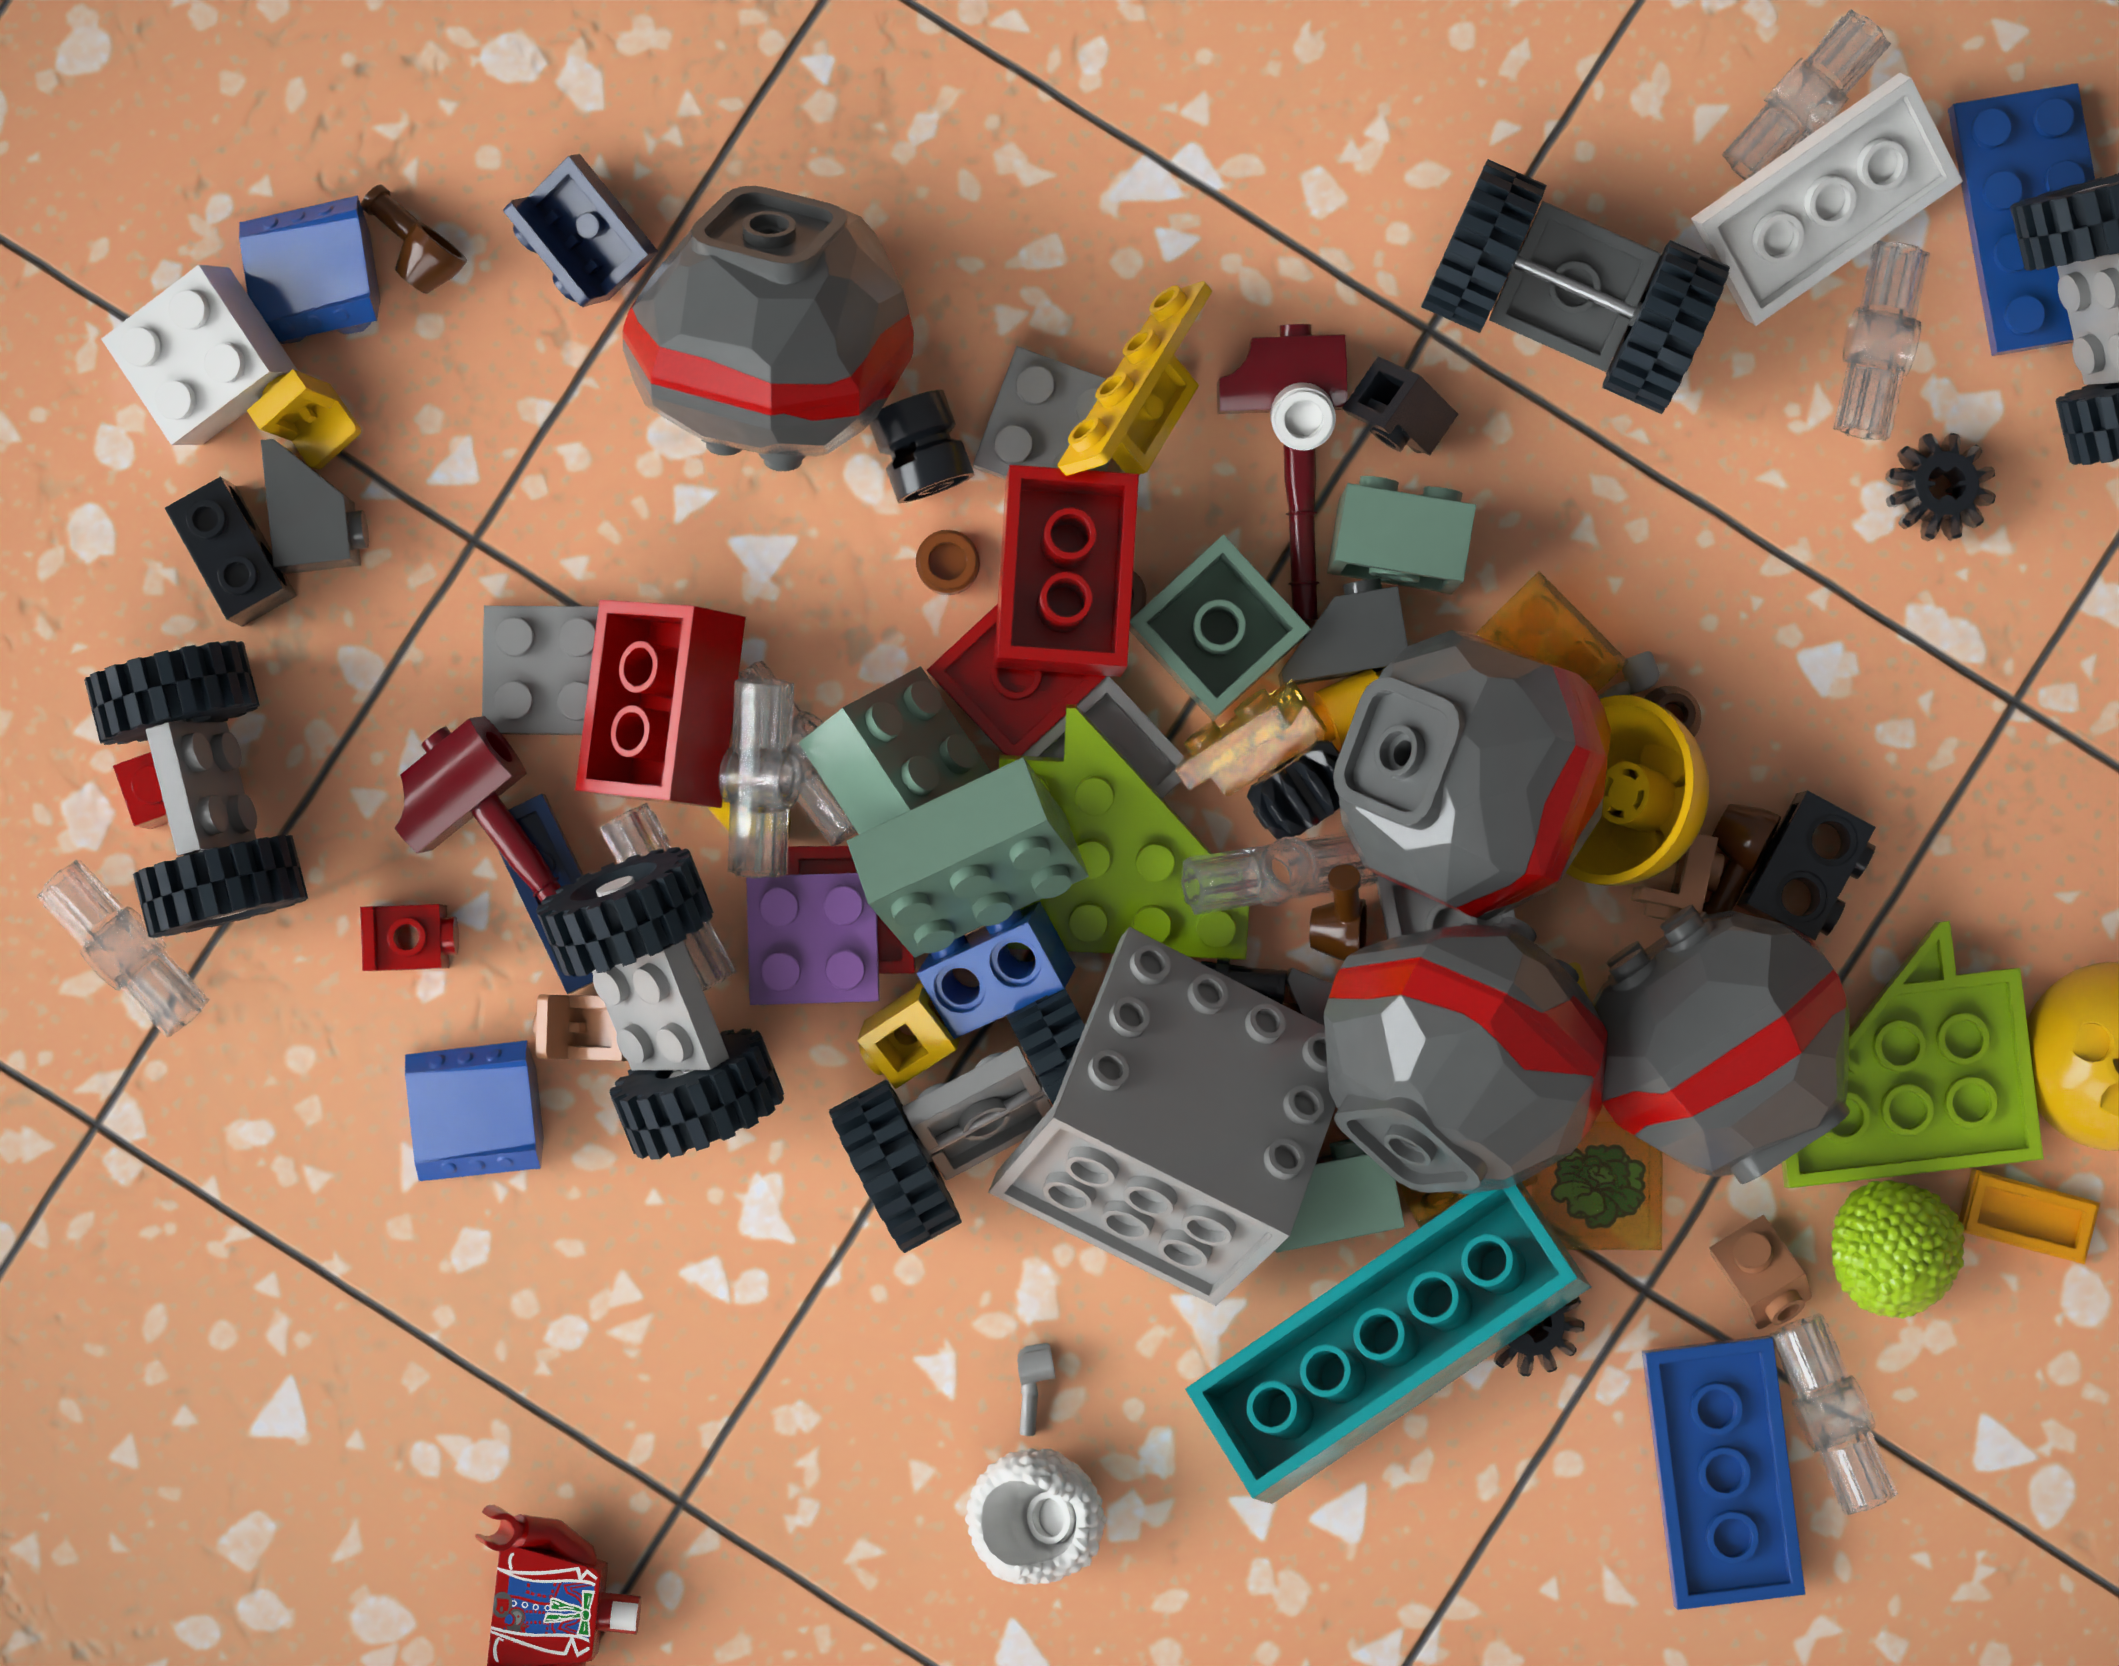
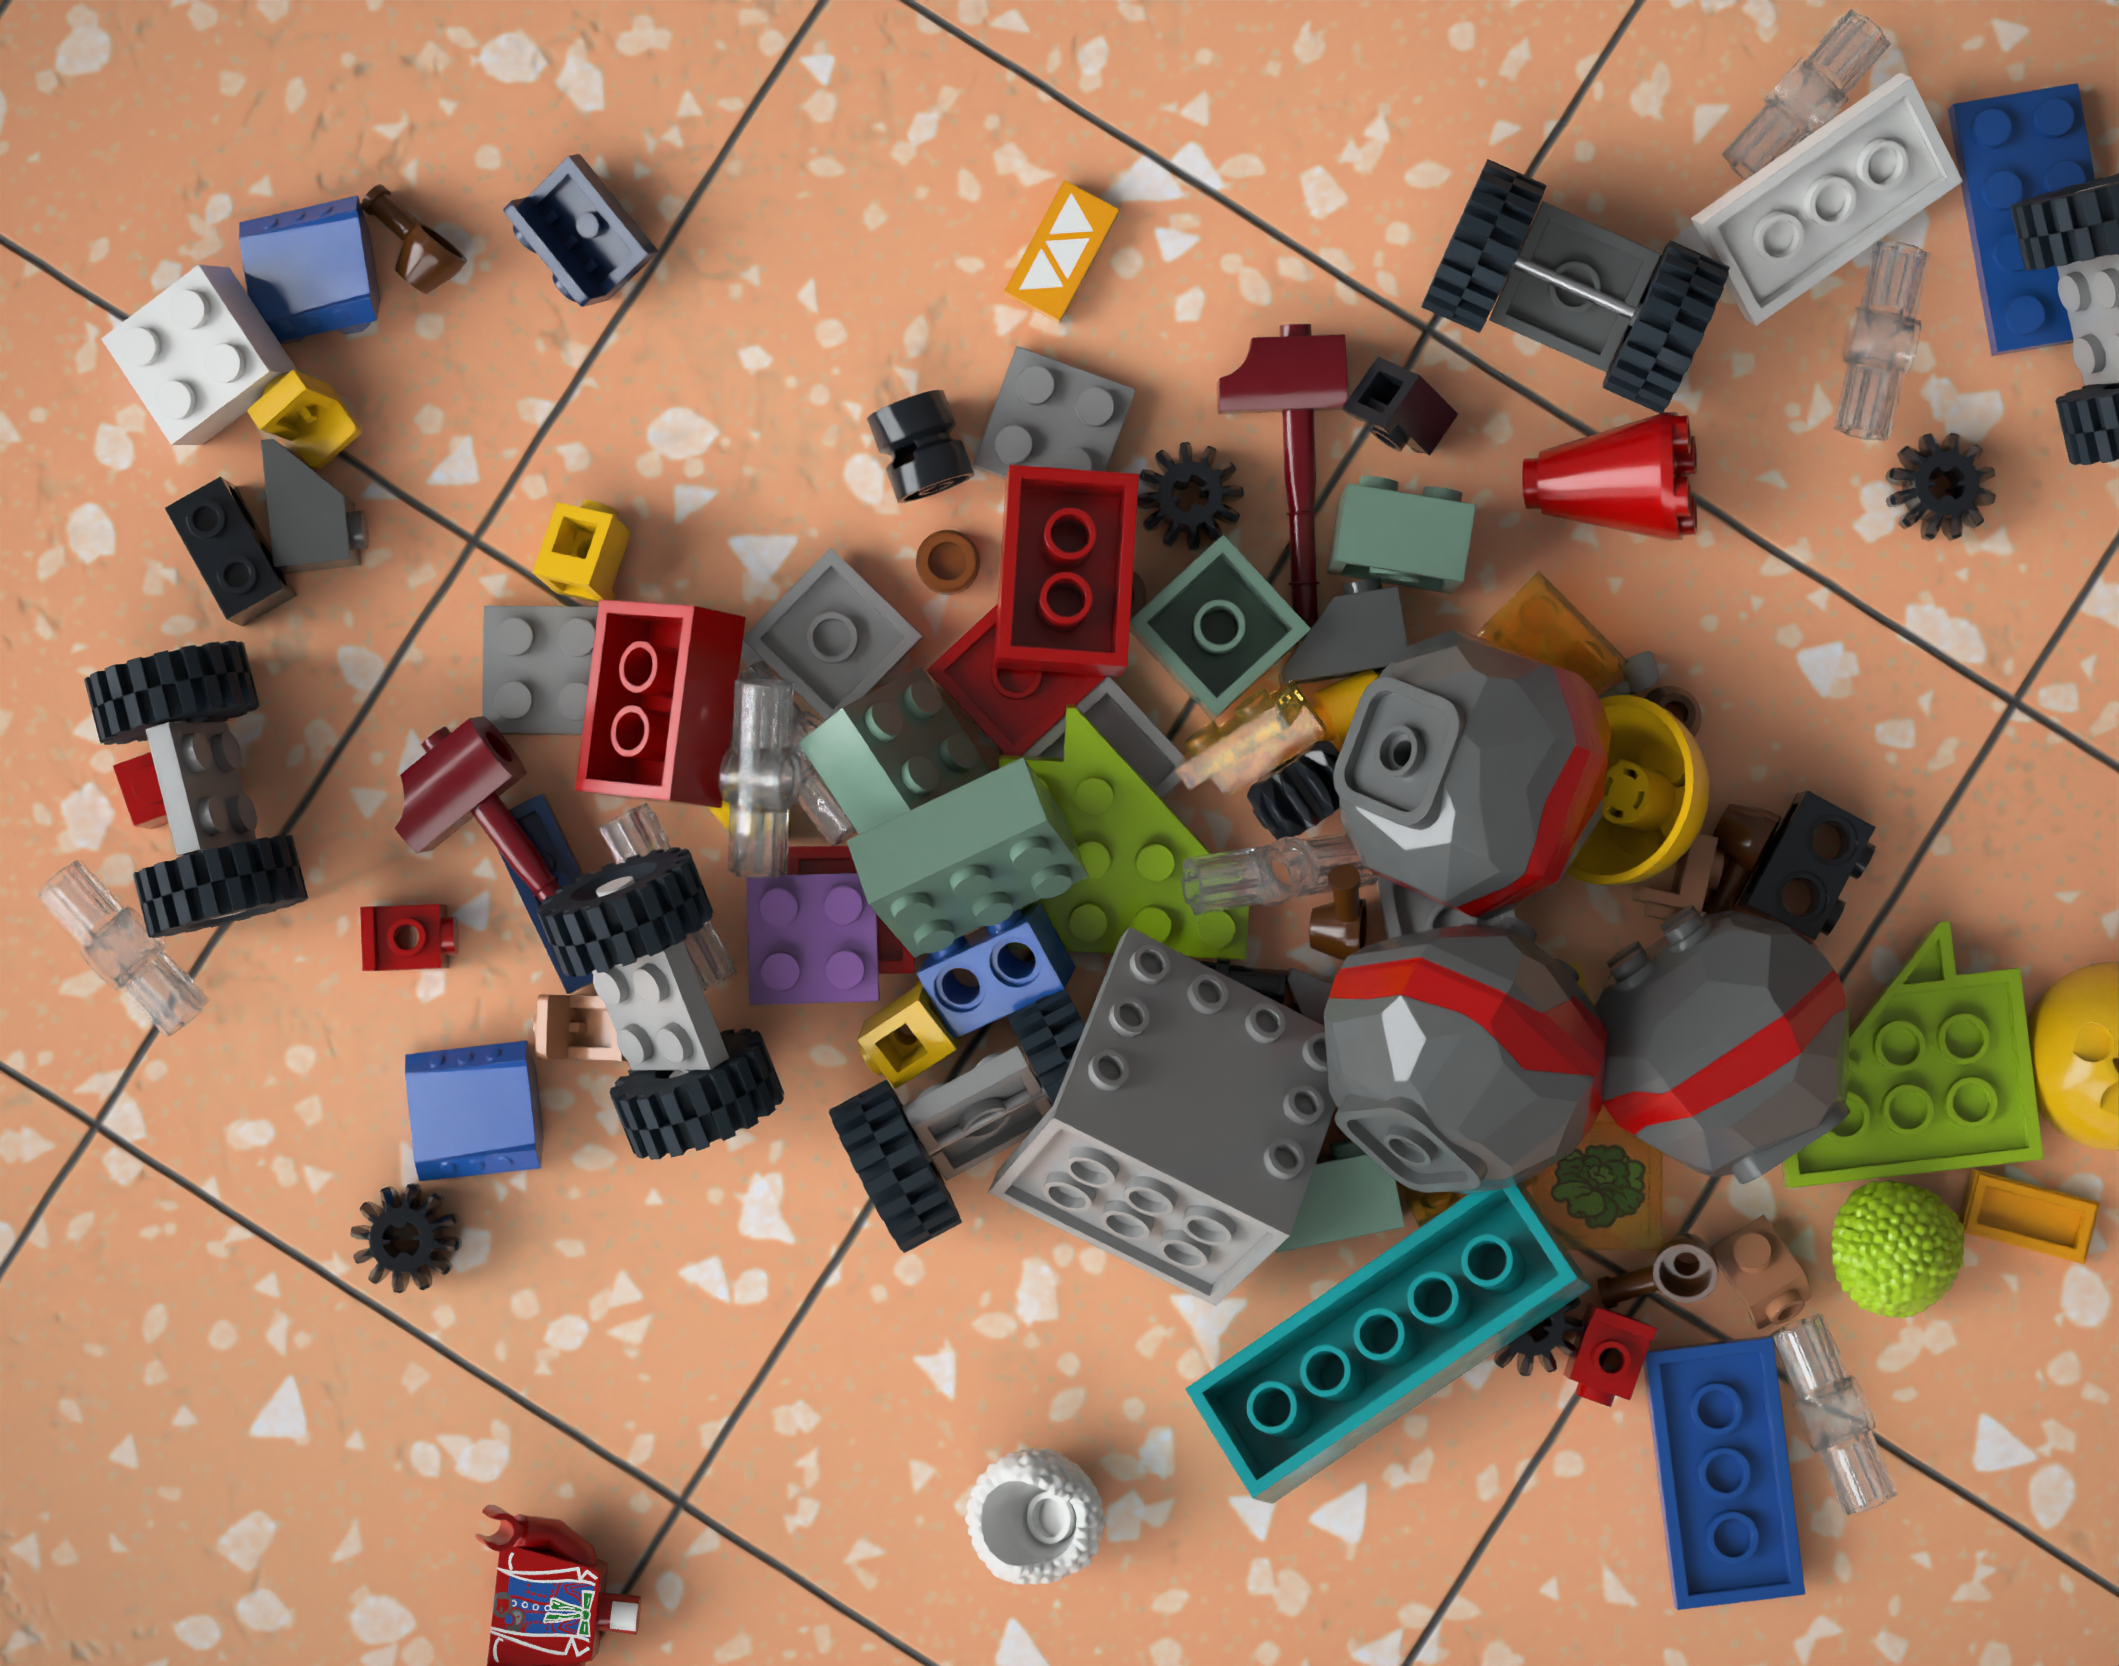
(413, 1260): none -> black gear
(582, 551): none -> yellow brick
(771, 328): dark grey rock -> none
(832, 636): none -> light grey plate
(1034, 1365): light grey hand -> none
(1061, 251): none -> light orange tile
(1144, 394): yellow bracket -> none
(1179, 477): none -> black gear
(1302, 416): white tile -> none
(1603, 1331): none -> red brick
(1620, 478): none -> red cone
(1671, 1276): none -> reddish brown bar

